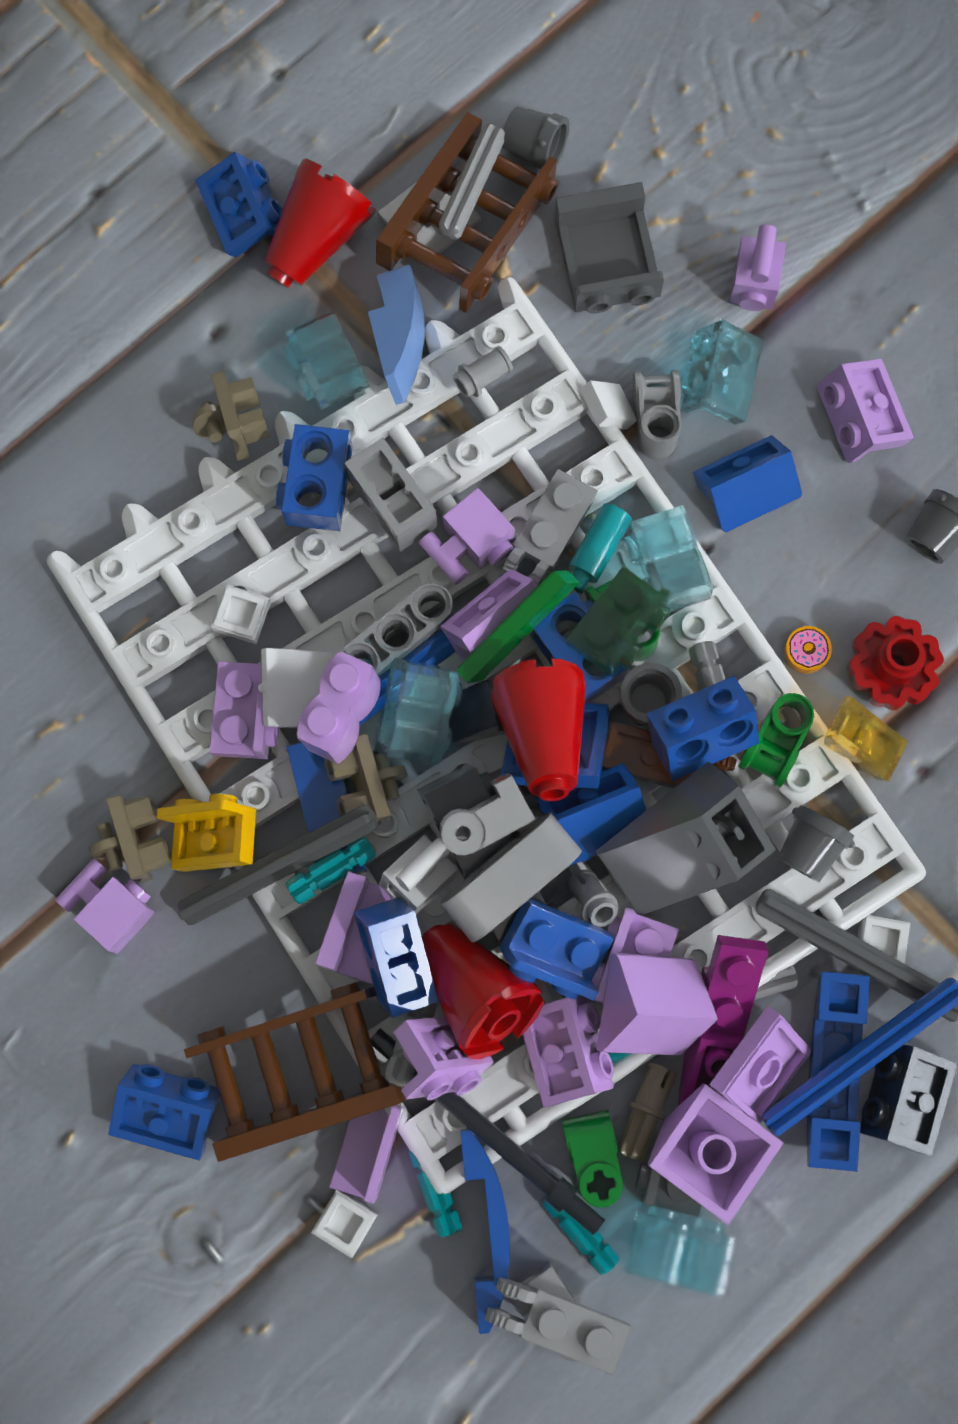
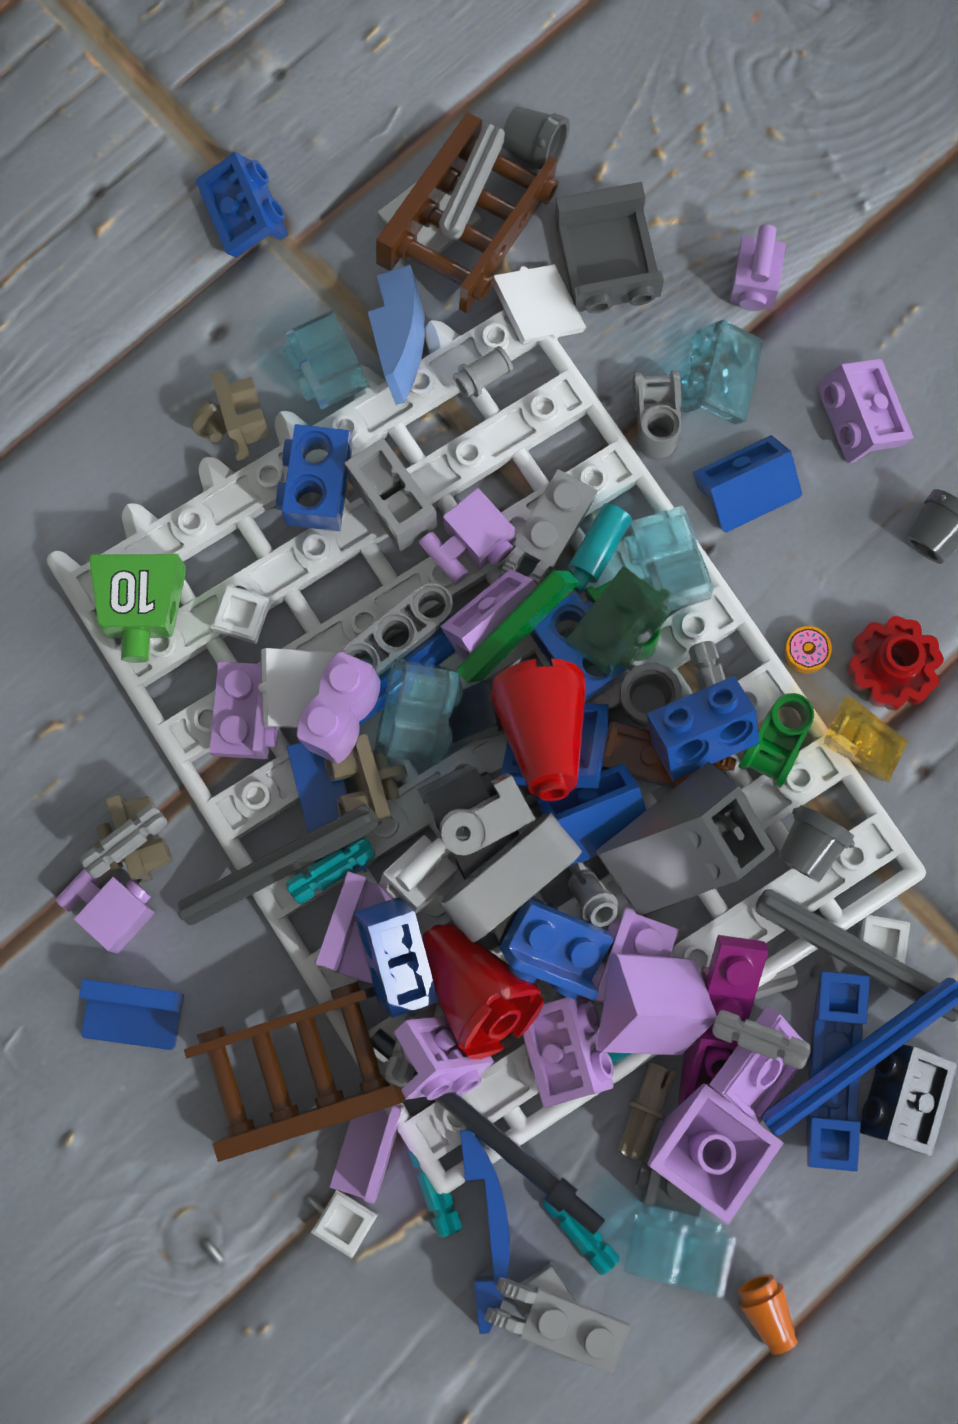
(123, 841): none -> light grey axle
(131, 1014): none -> blue panel
(137, 598): none -> bright green torso
(164, 1110): blue bracket -> none
(210, 833): yellow bracket -> none
(314, 224): red cone -> none
(538, 304): none -> white piece
(594, 1148): green piece -> none
(608, 404): white tile -> none
(761, 1039): none -> light grey axle
(768, 1312): none -> orange cone

